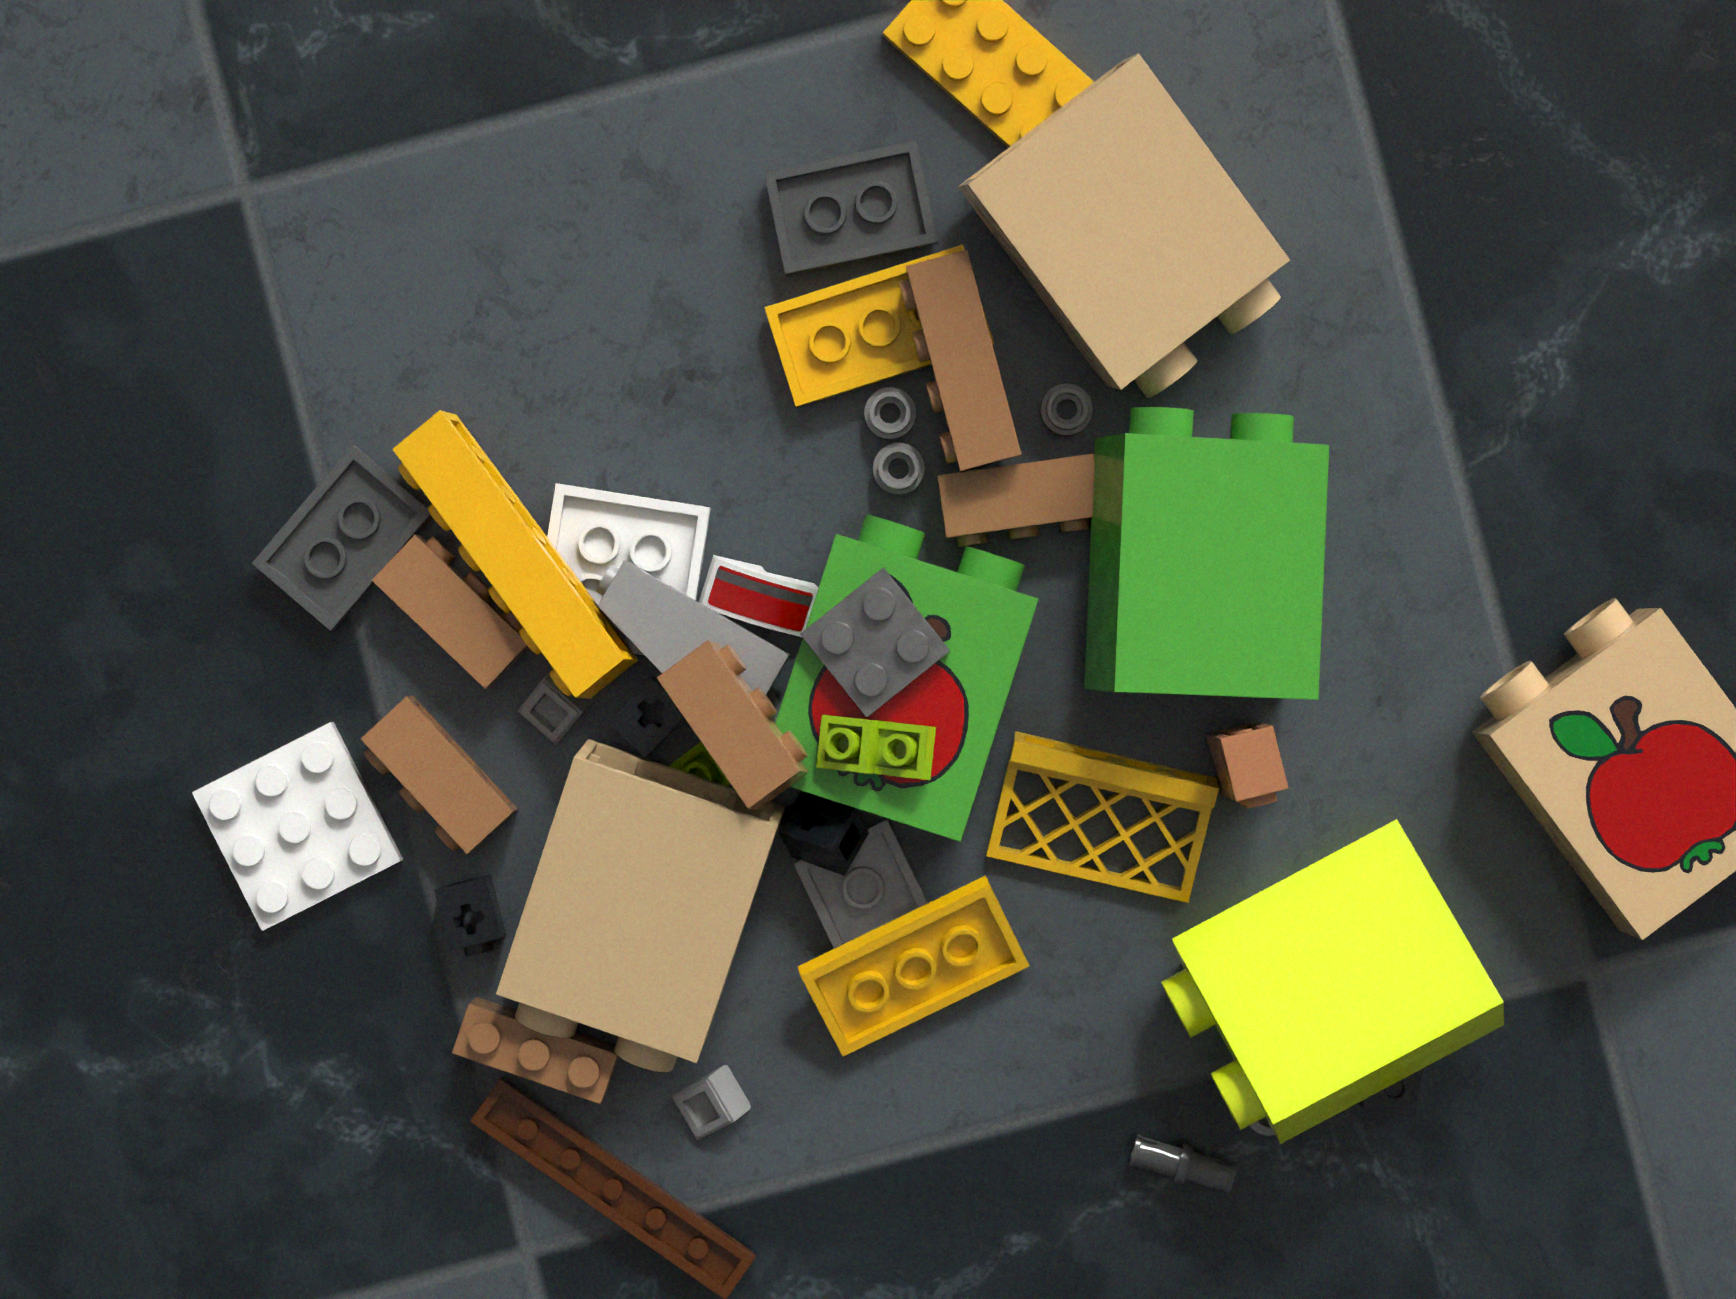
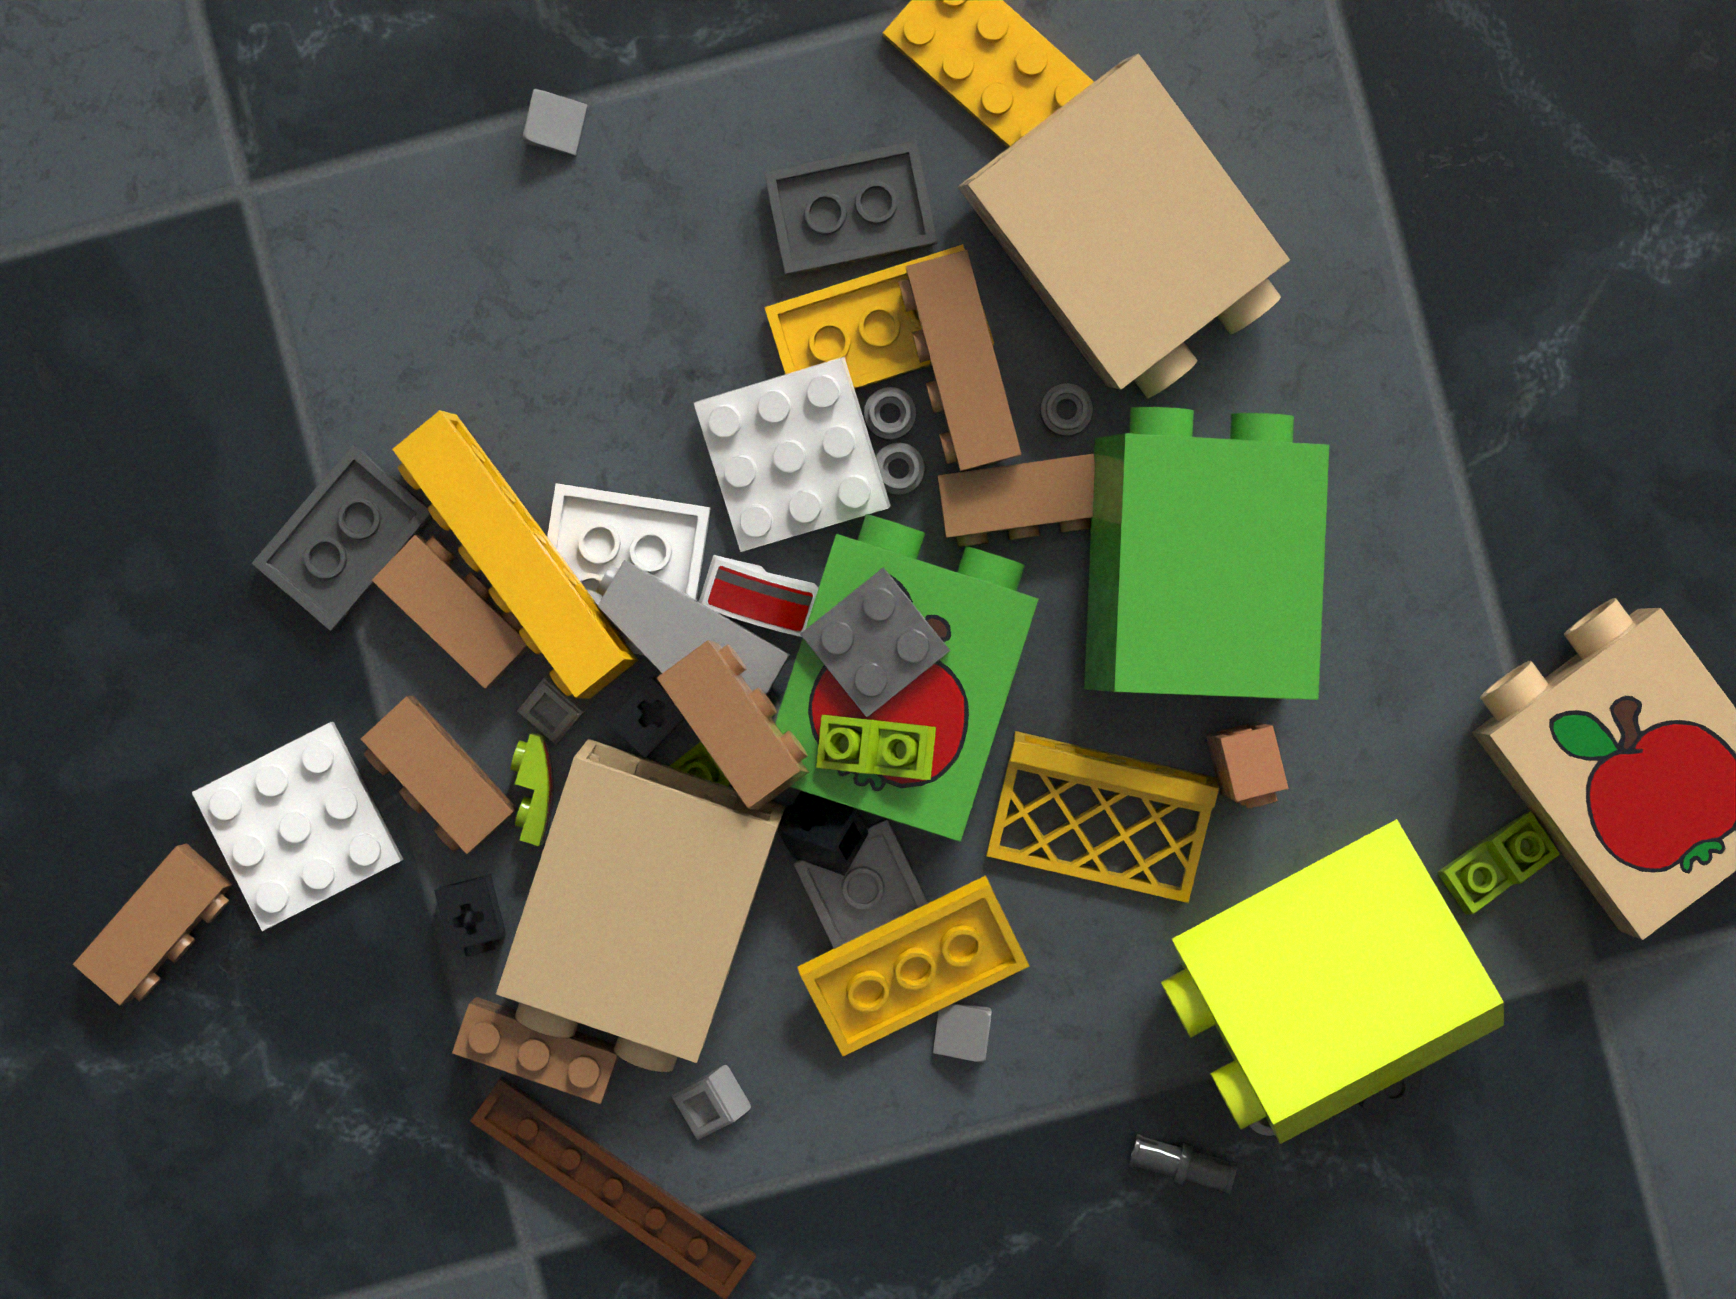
(154, 925): none -> medium nougat brick
(534, 772): none -> lime slope
(554, 122): none -> light grey slope
(792, 454): none -> white plate
(963, 1032): none -> light grey slope
(1498, 863): none -> lime slope

